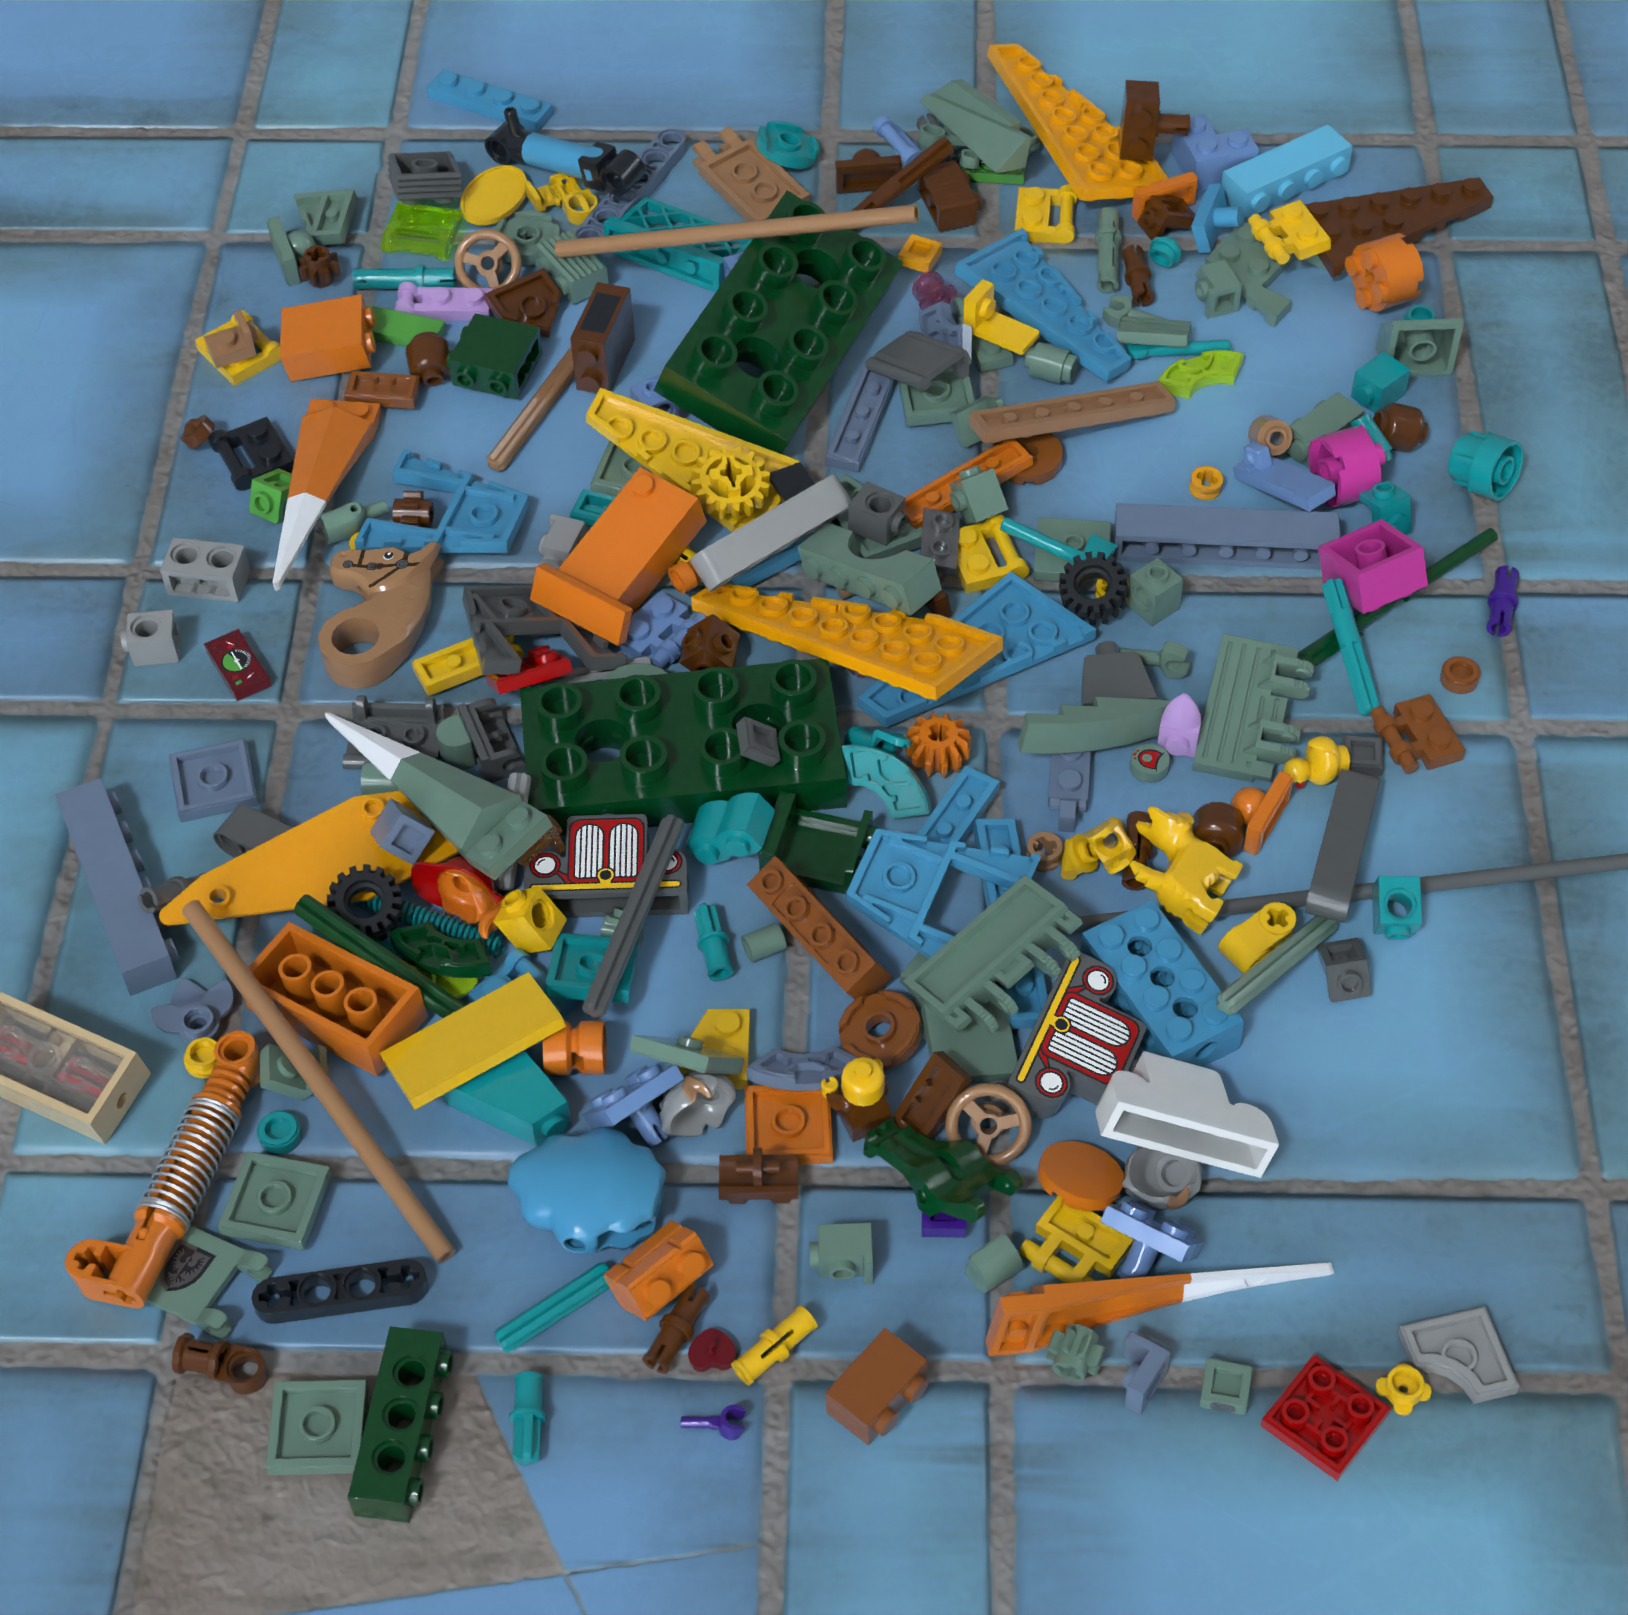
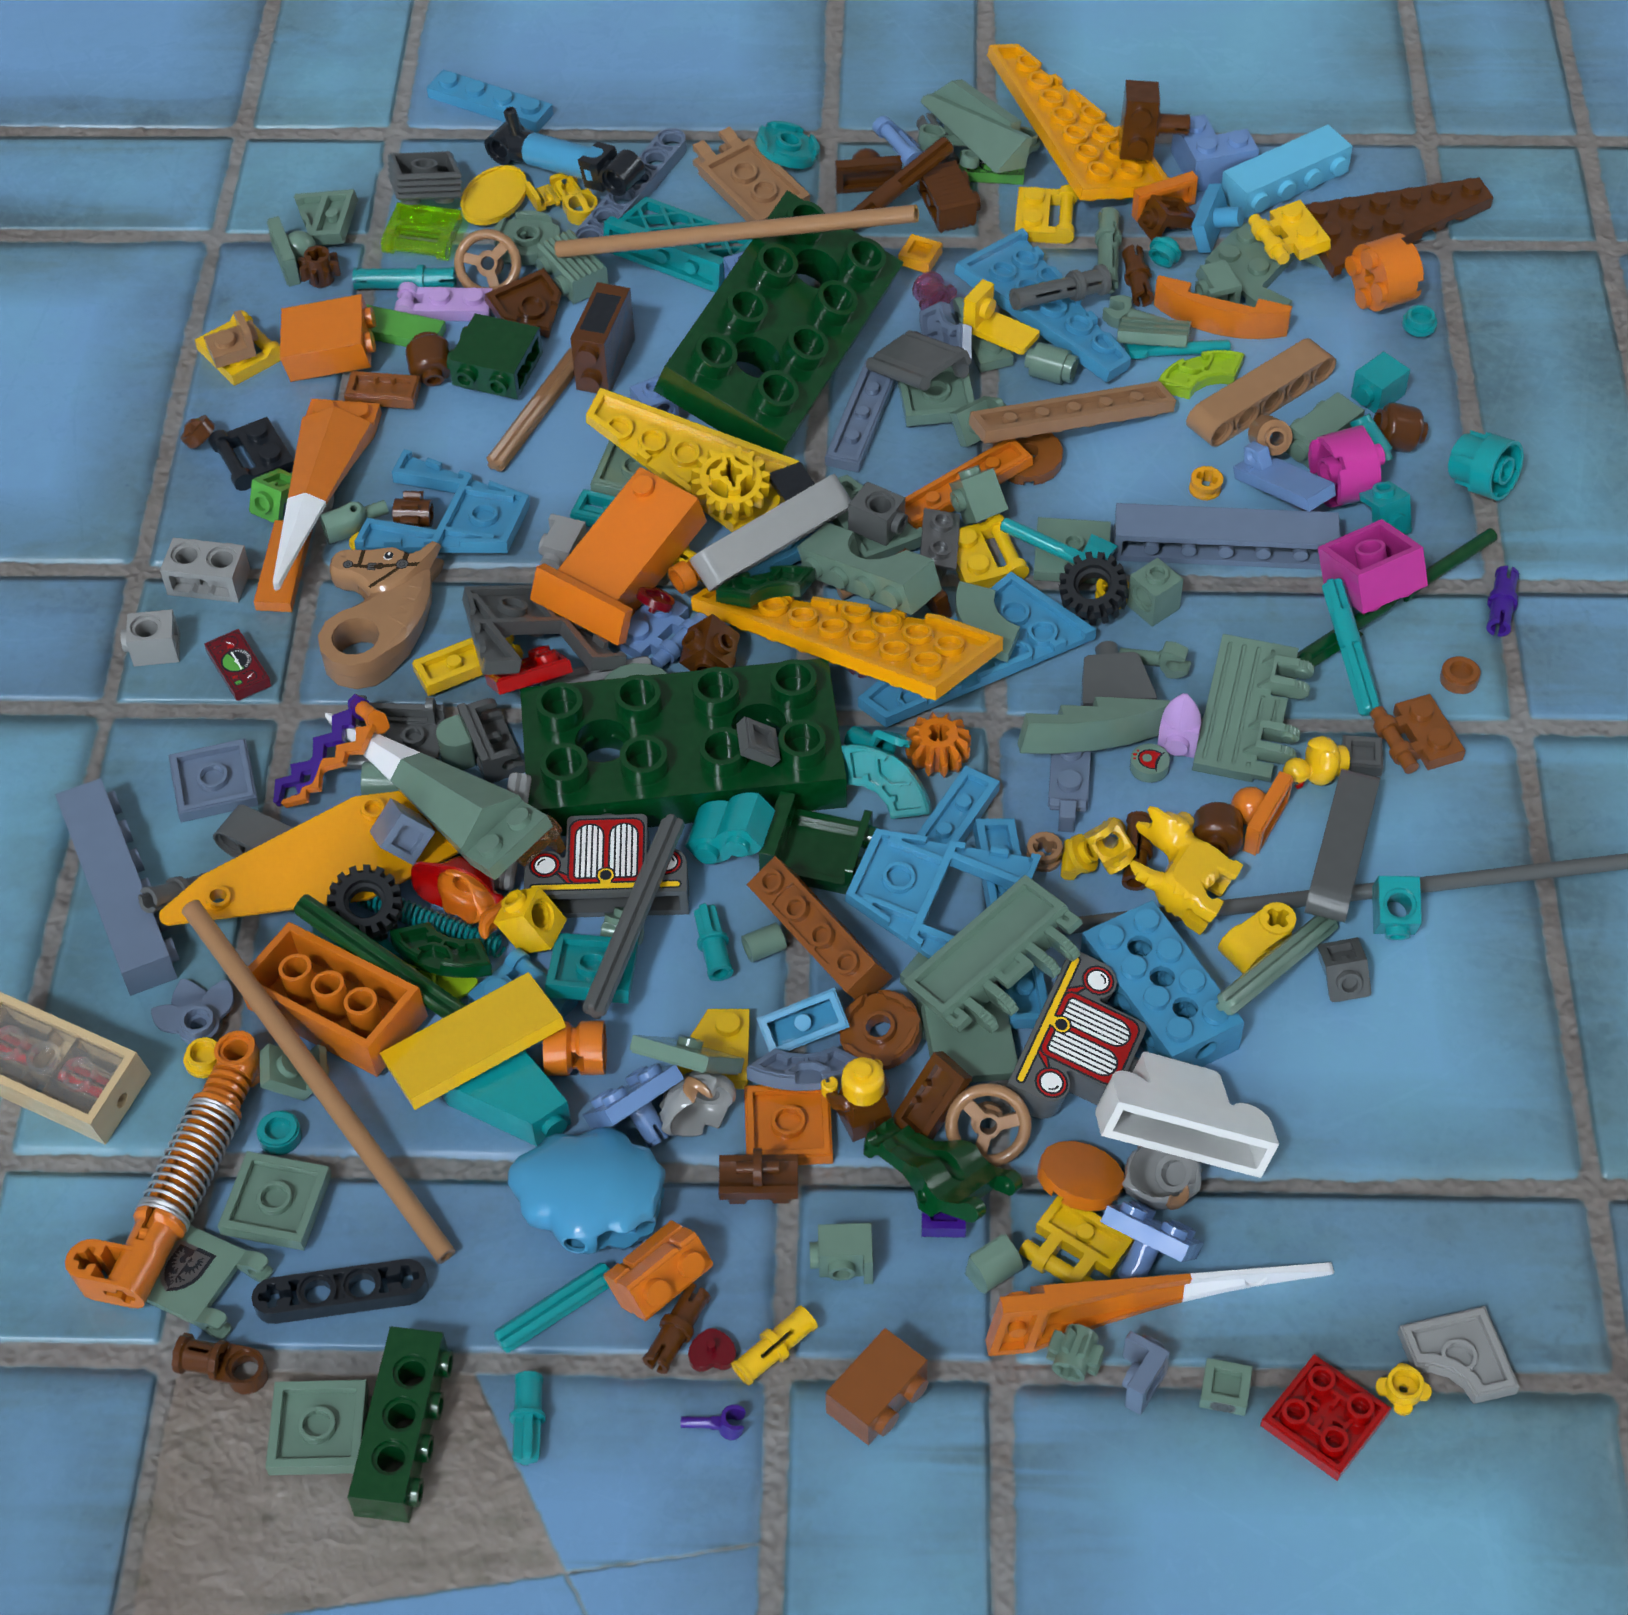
(283, 599): none -> orange tile
(319, 763): none -> piece
(655, 599): none -> dark red piece
(780, 581): none -> dark green tile
(804, 1021): none -> dark azure slope
(977, 608): none -> sand green tile
(1073, 286): none -> dark grey pin
(1220, 316): none -> orange slope
(1261, 392): none -> medium nougat beam
(1422, 345): sand green slope -> none

